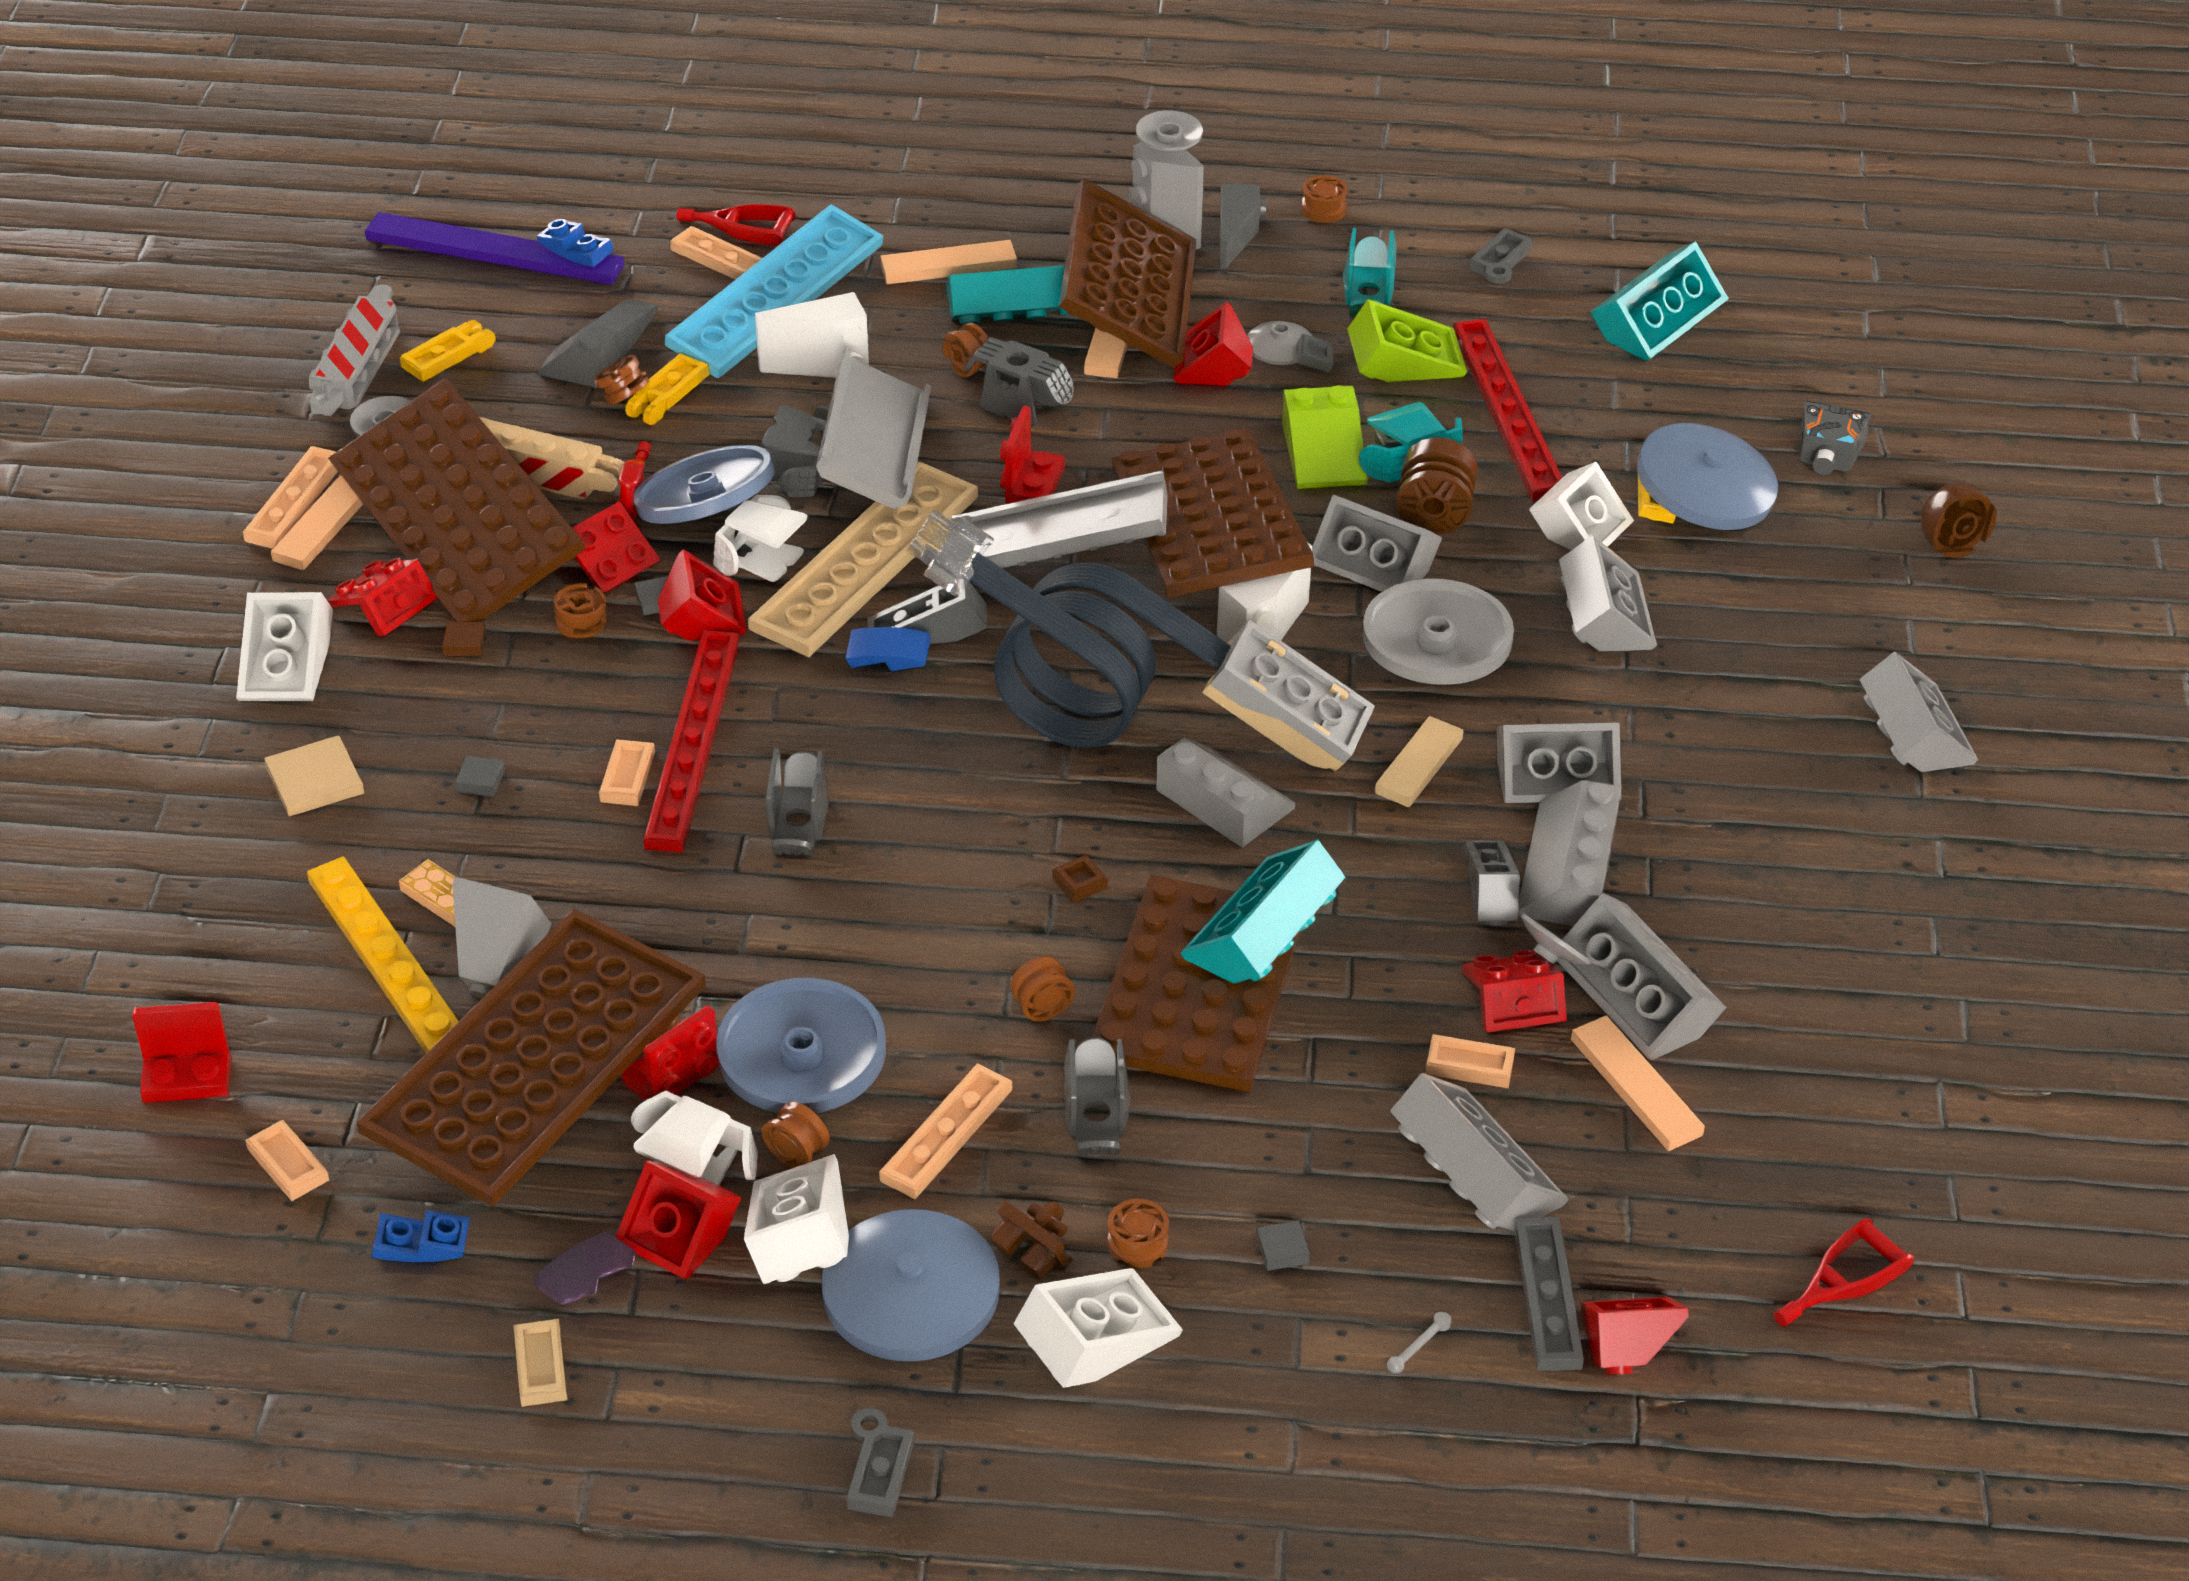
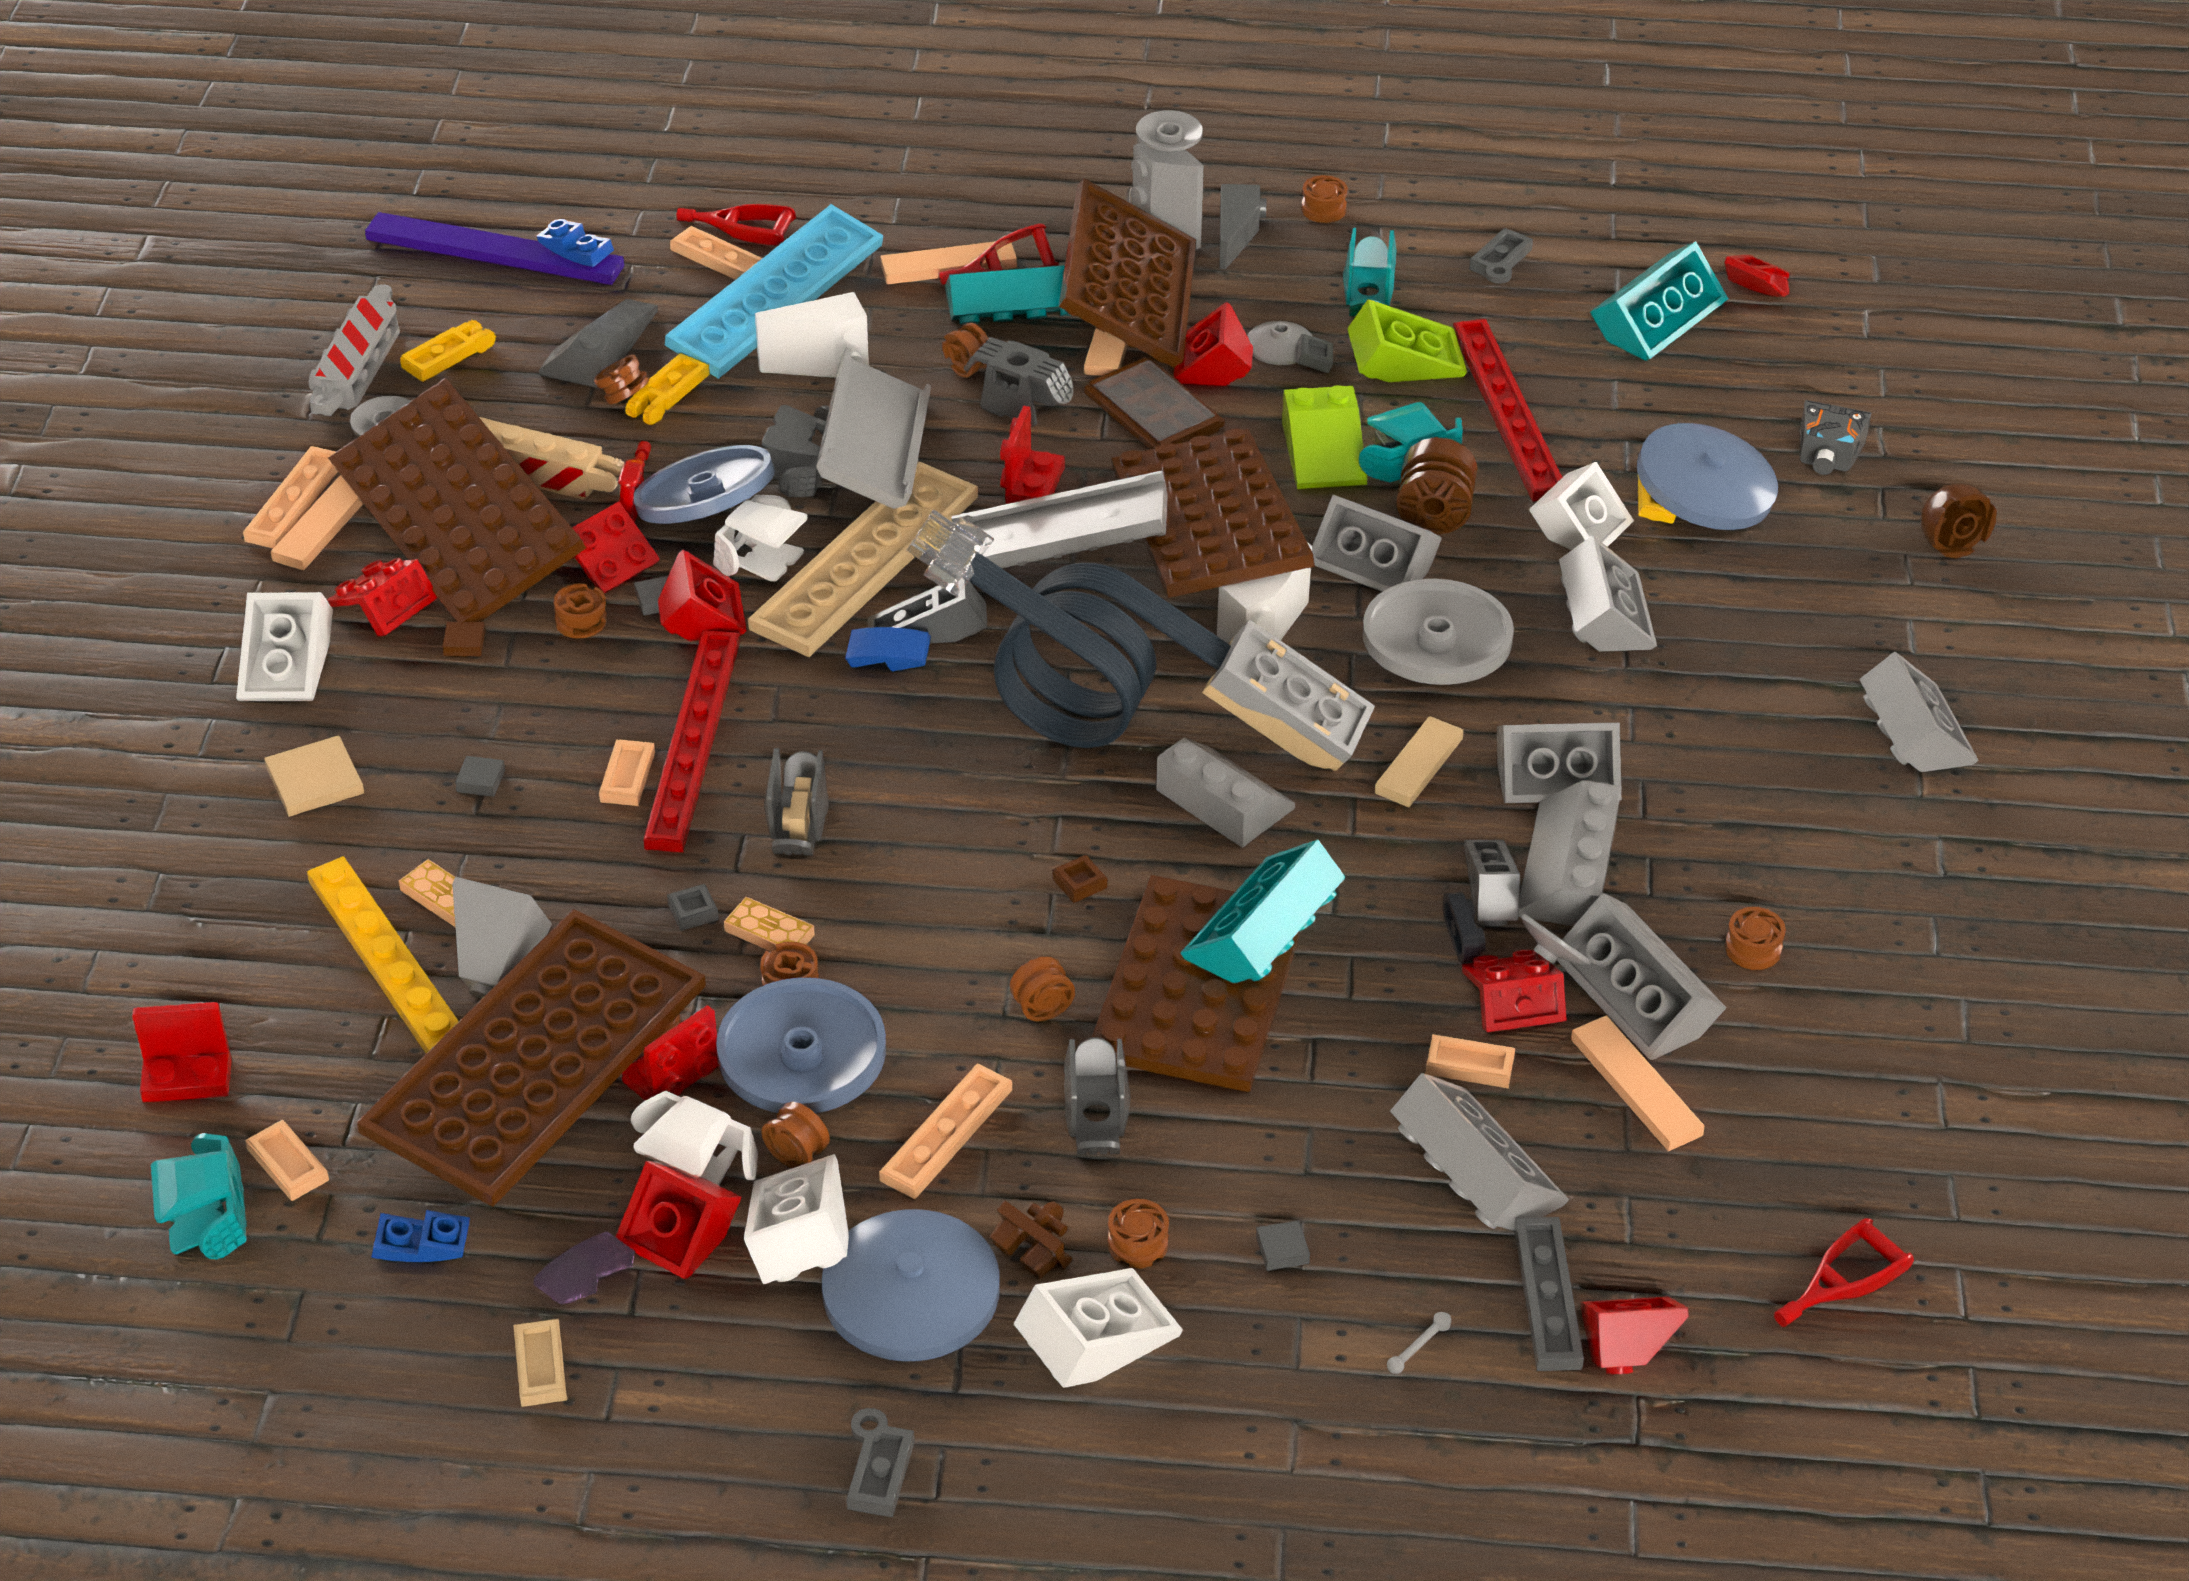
(192, 1194): none -> teal piece
(692, 907): none -> dark grey tile
(766, 925): none -> light nougat tile
(788, 962): none -> dark orange wheel
(797, 816): none -> tan plate
(992, 258): none -> red piece
(1153, 404): none -> clear piece
(1460, 923): none -> black plate
(1755, 940): none -> dark orange wheel
(1757, 275): none -> red slope

